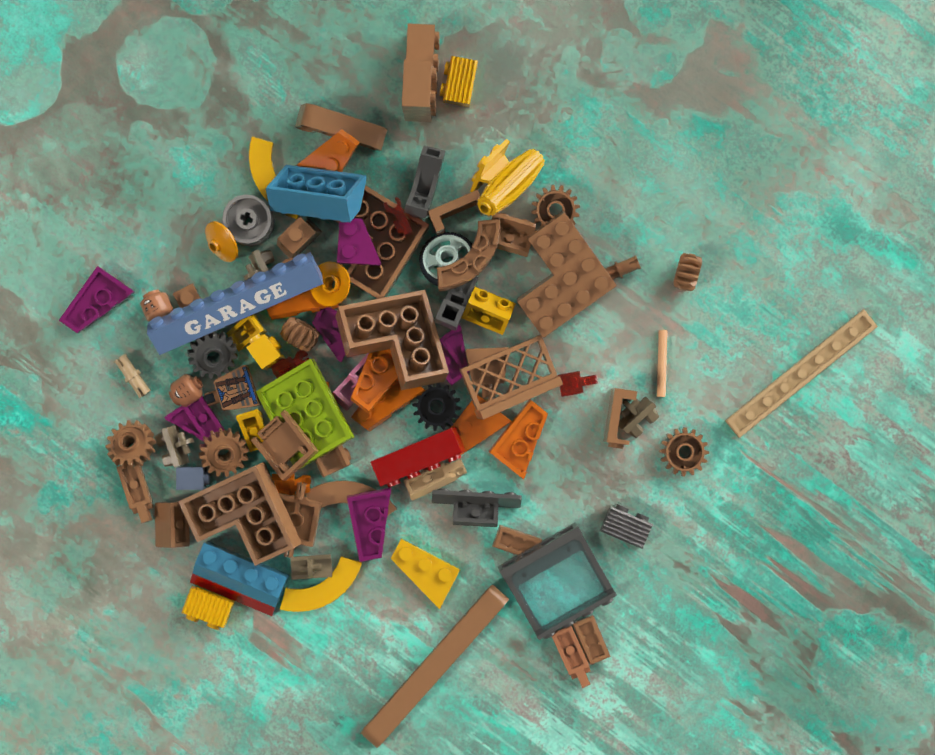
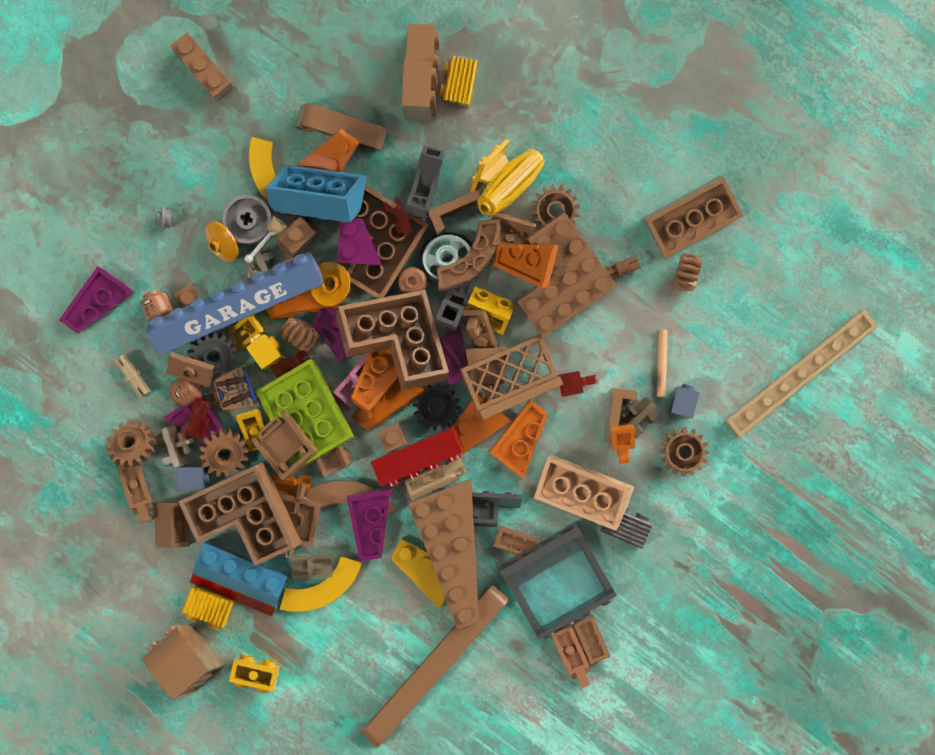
(163, 218): none -> light grey plate
(182, 661): none -> medium nougat brick
(190, 369): none -> medium nougat plate
(196, 422): none -> clear red plate
(202, 66): none -> medium nougat brick
(254, 673): none -> yellow brick
(275, 227): none -> hinge
(392, 437): none -> medium nougat brick
(412, 280): none -> nougat head
(448, 536): none -> medium nougat wing
(479, 329): none -> medium nougat hinge
(527, 261): none -> orange wing
(583, 492): none -> light nougat slope
(621, 440): none -> orange plate
(684, 401): none -> sand blue brick
(693, 216): none -> medium nougat slope

